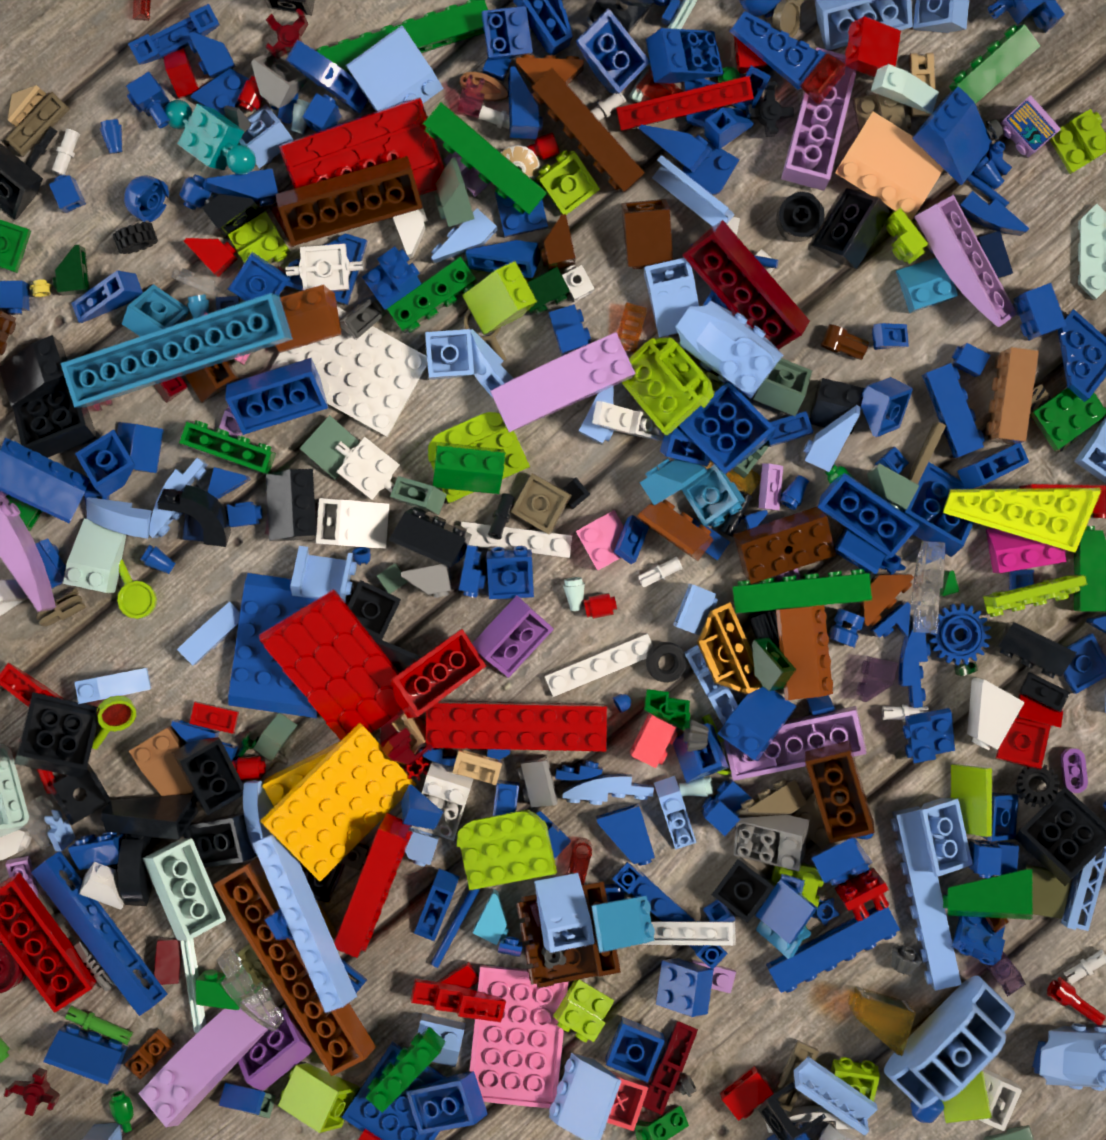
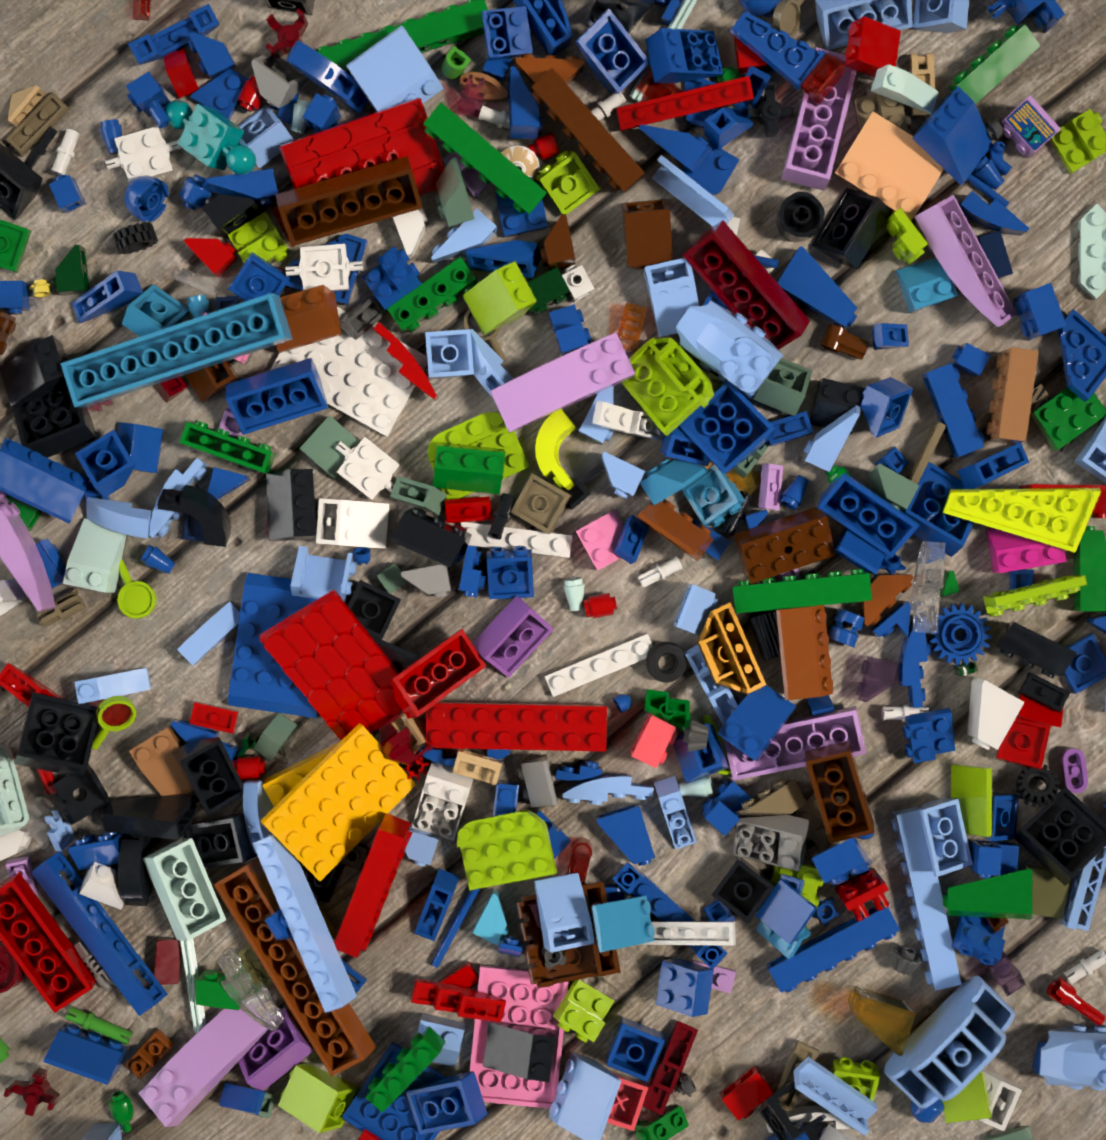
(143, 153): none -> white plate
(237, 117): dark grey slope -> none
(244, 514): blue window -> none
(411, 369): none -> red slope
(419, 810): blue slope -> none
(455, 63): none -> bright green plate
(468, 509): none -> red plate
(520, 1050): none -> slope
(547, 447): none -> neon yellow arch
(622, 475): none -> light blue slope
(771, 665): dark green slope -> none
(815, 290): none -> blue slope

